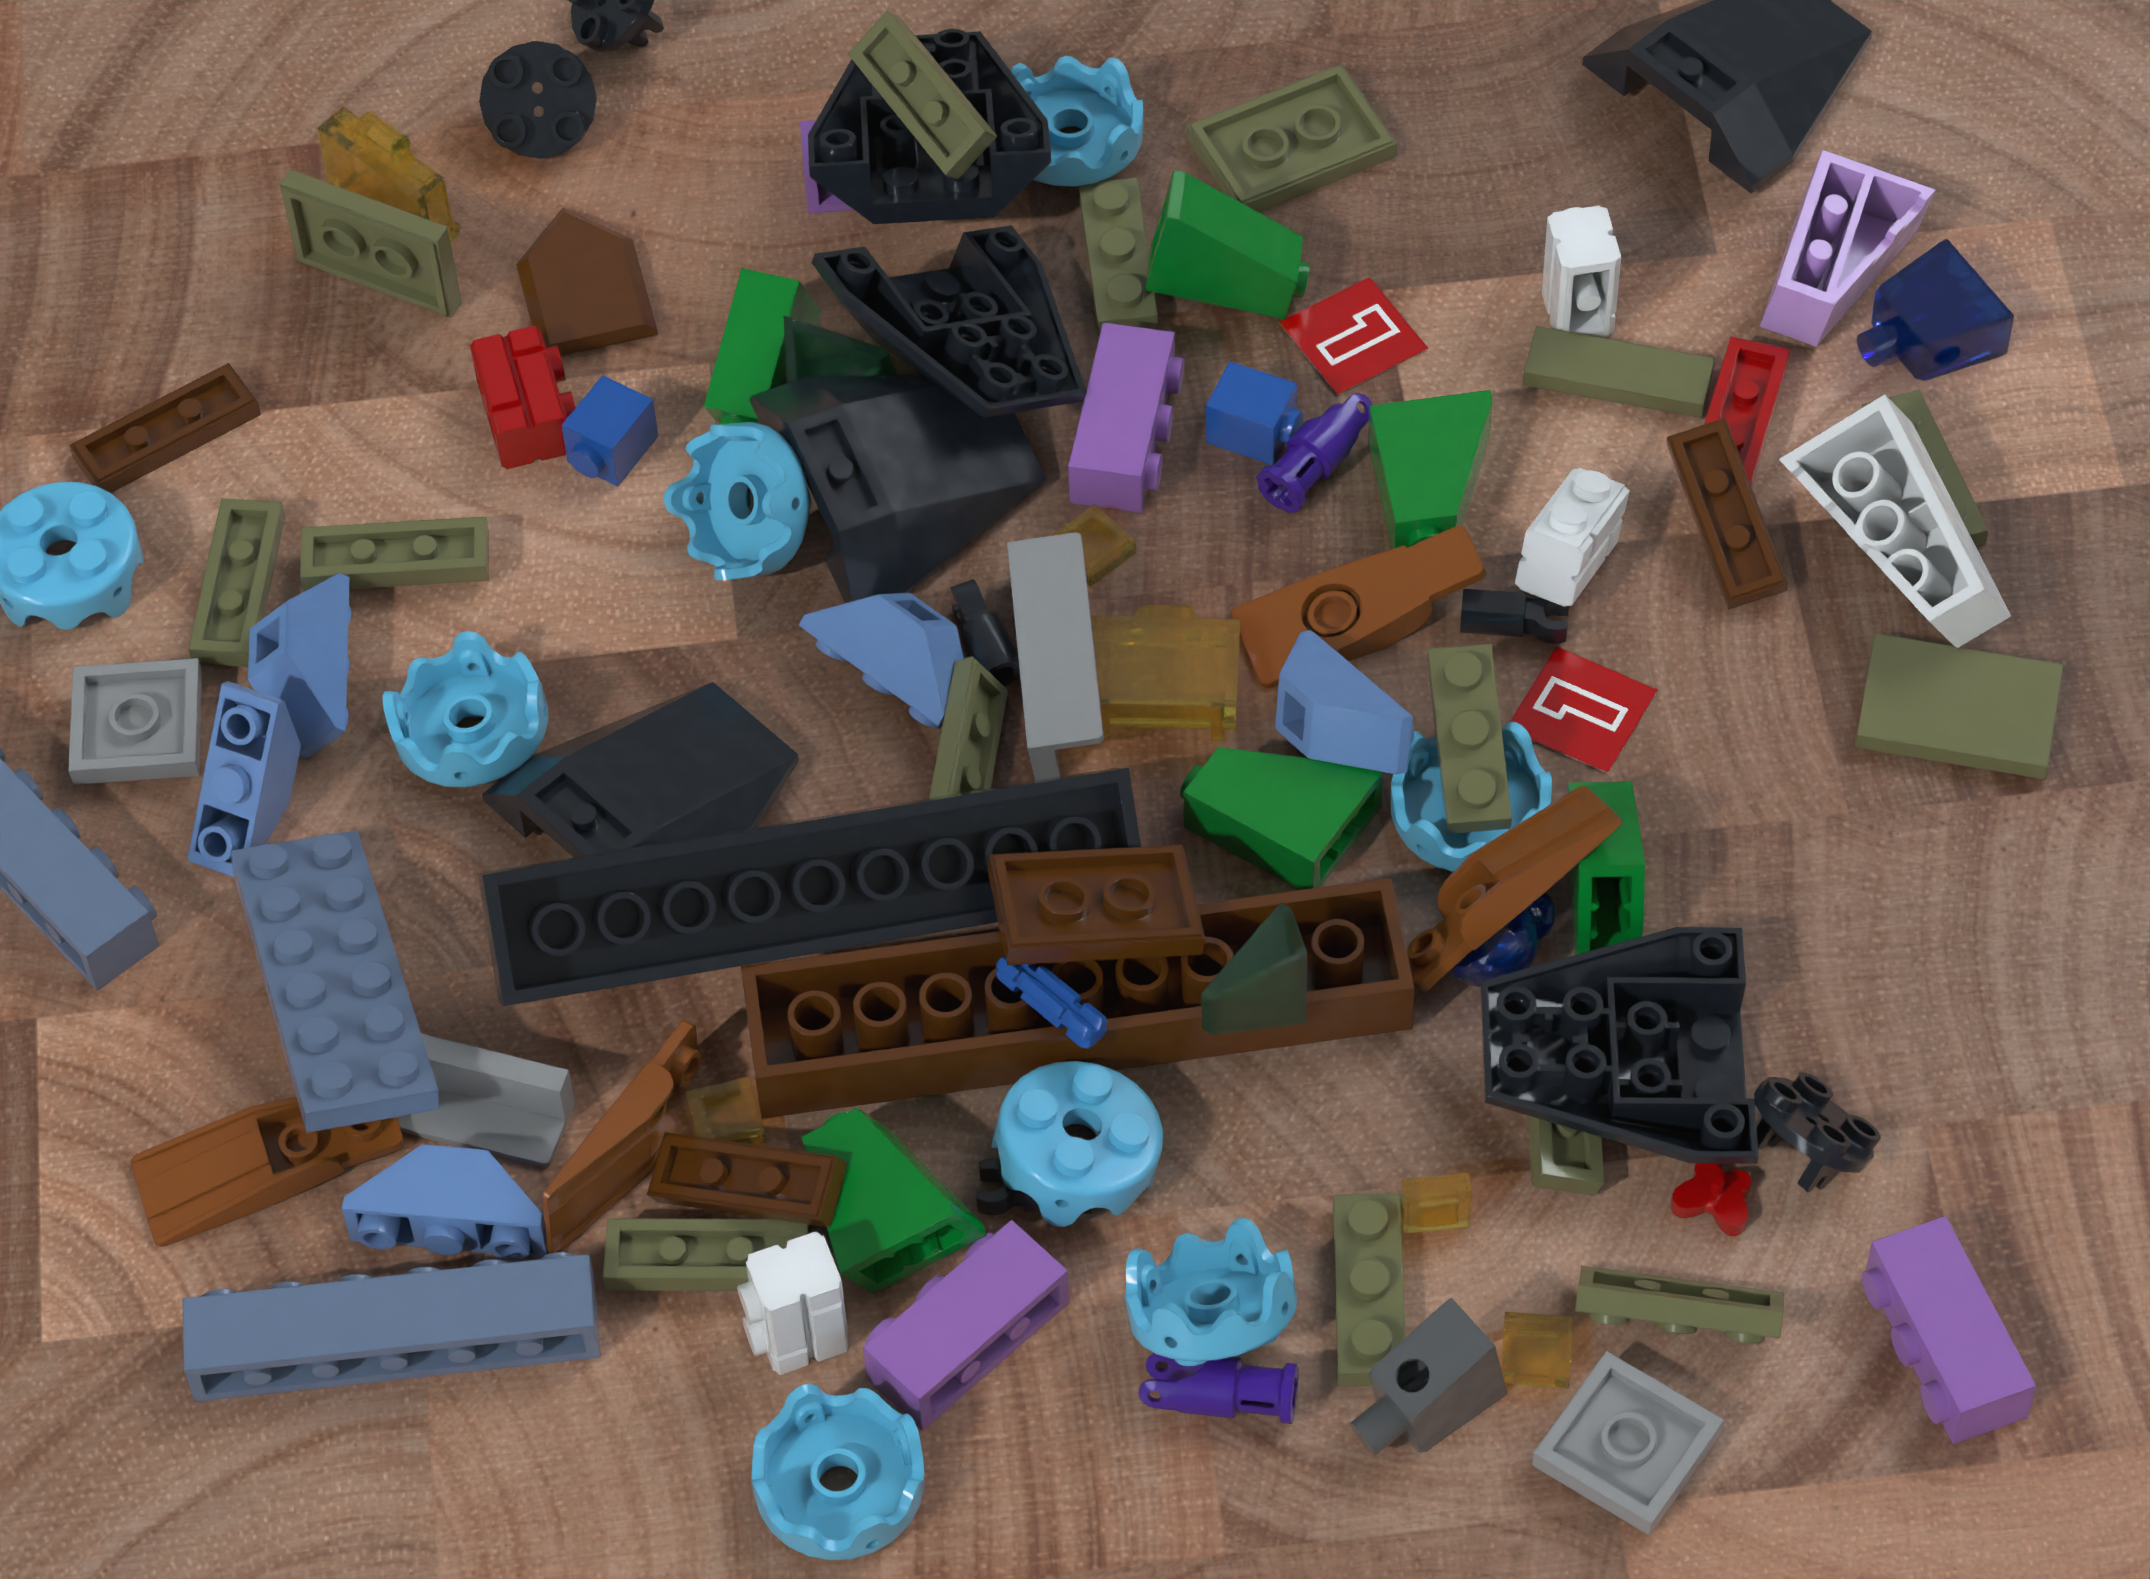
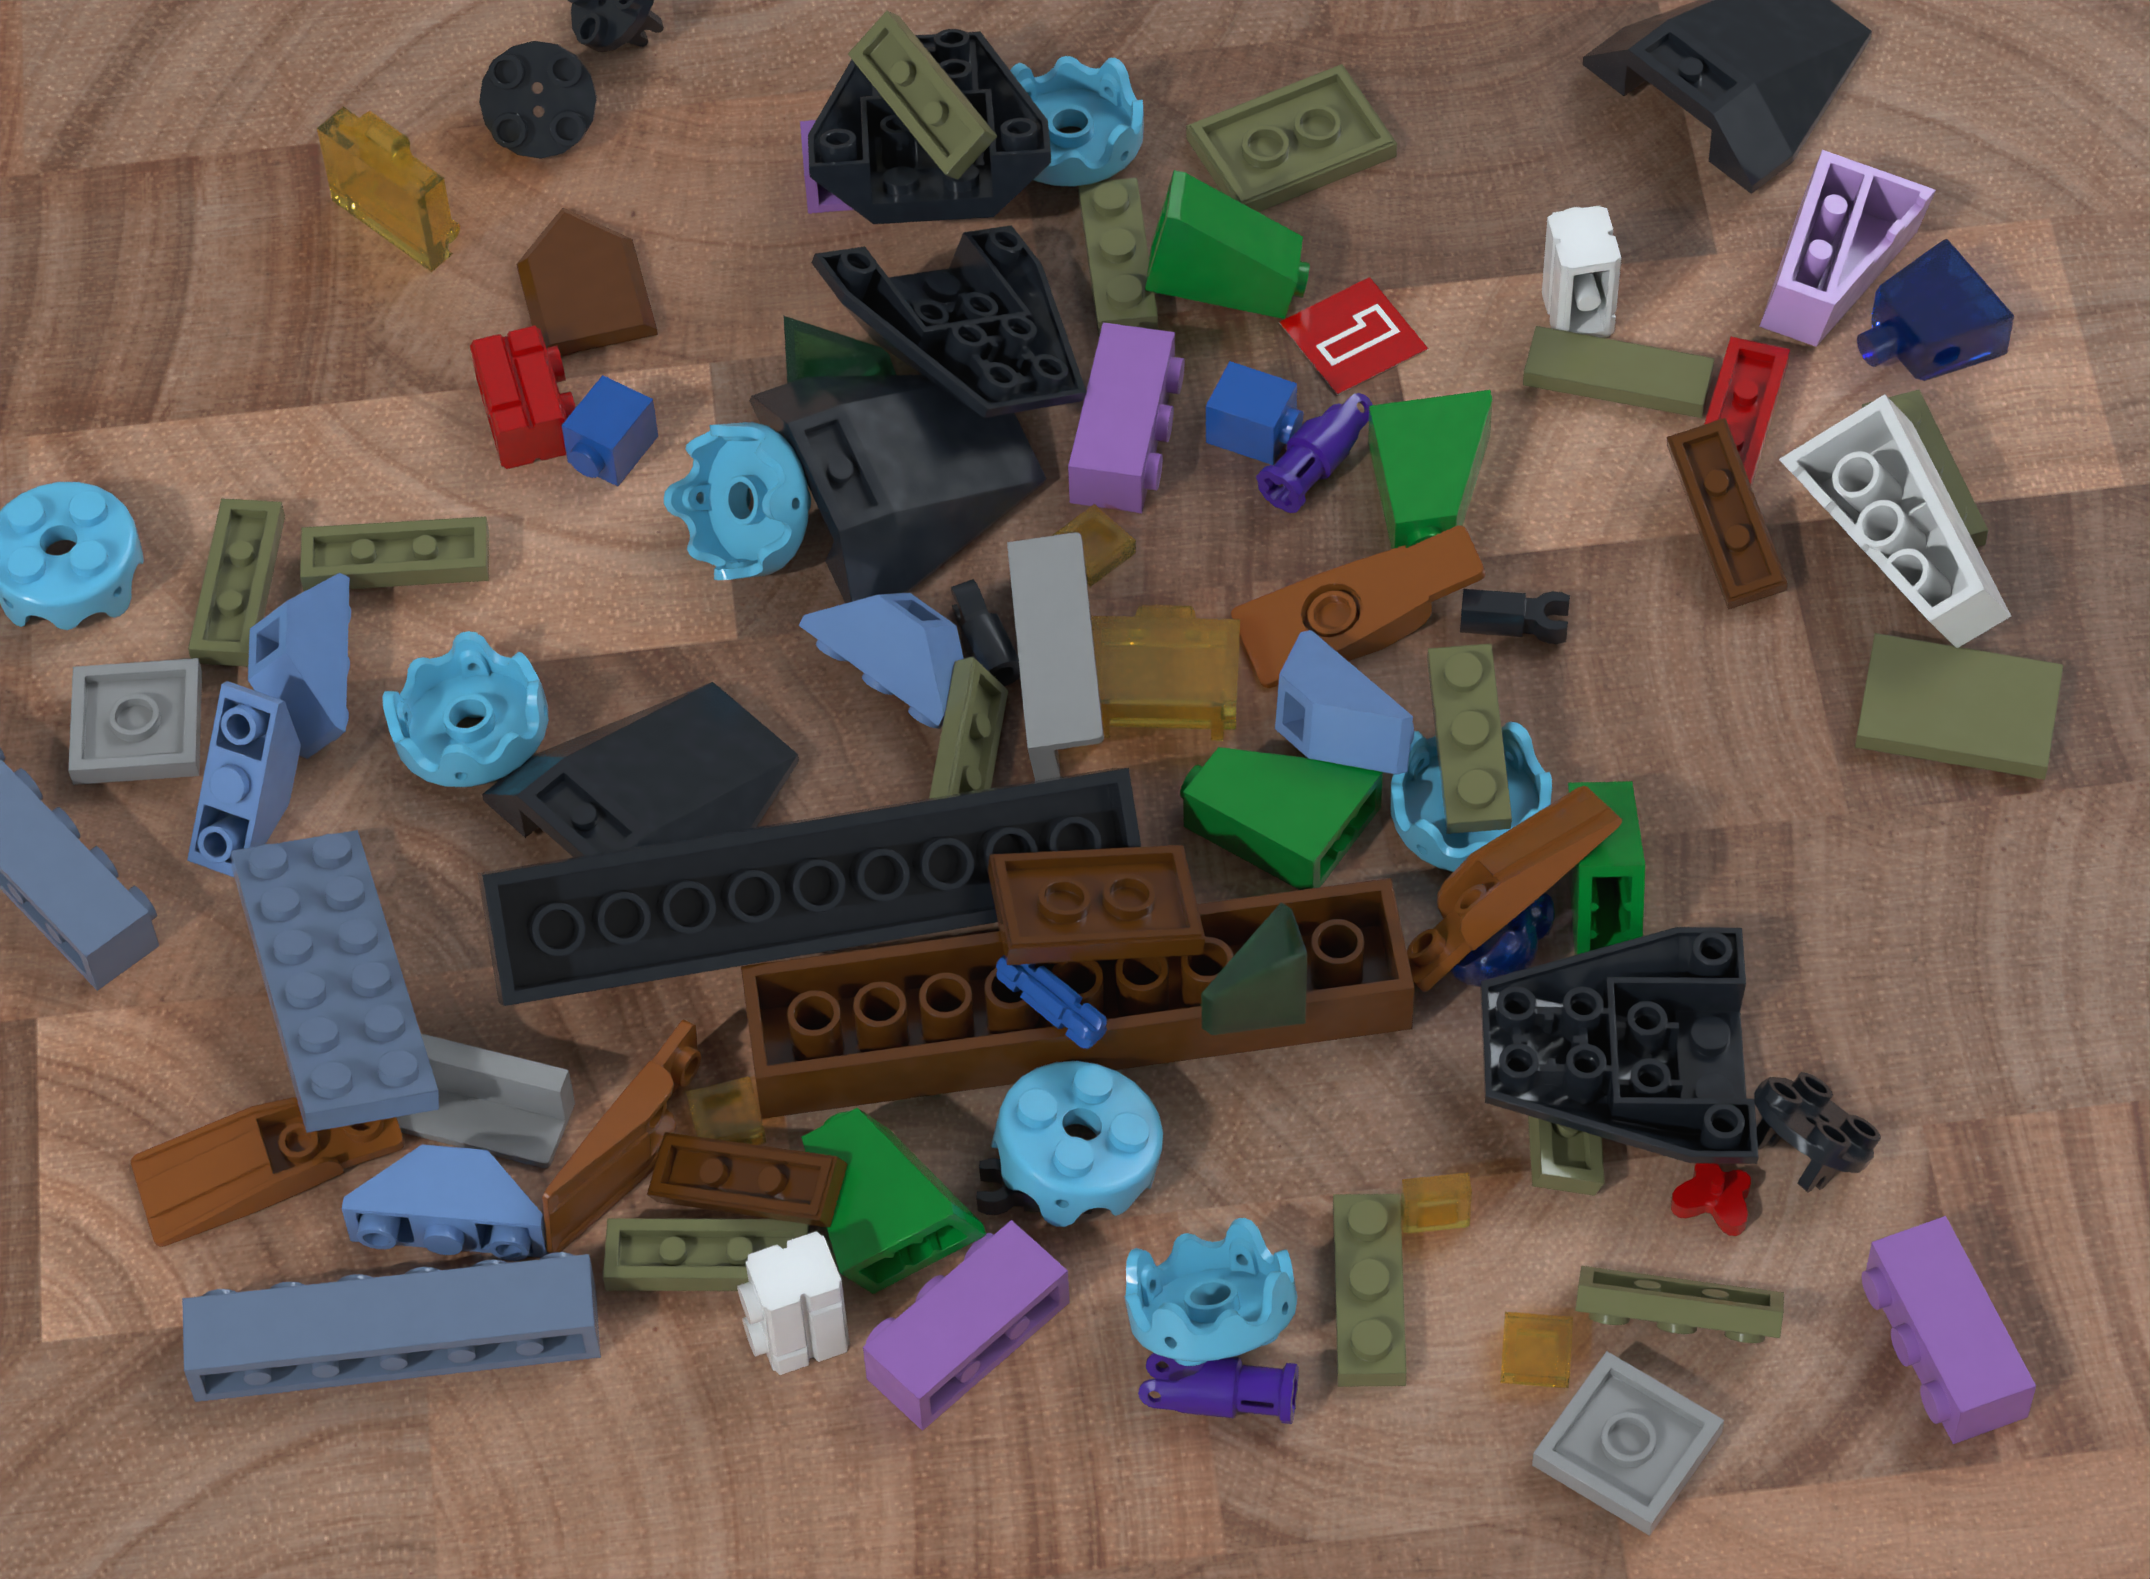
(165, 429): reddish brown tile -> none
(371, 243): olive tile -> none
(754, 343): green slope -> none
(828, 1432): medium azure plate -> none
(1431, 1383): dark grey torso -> none
(1572, 536): white brick -> none
(1583, 709): red sticker -> none

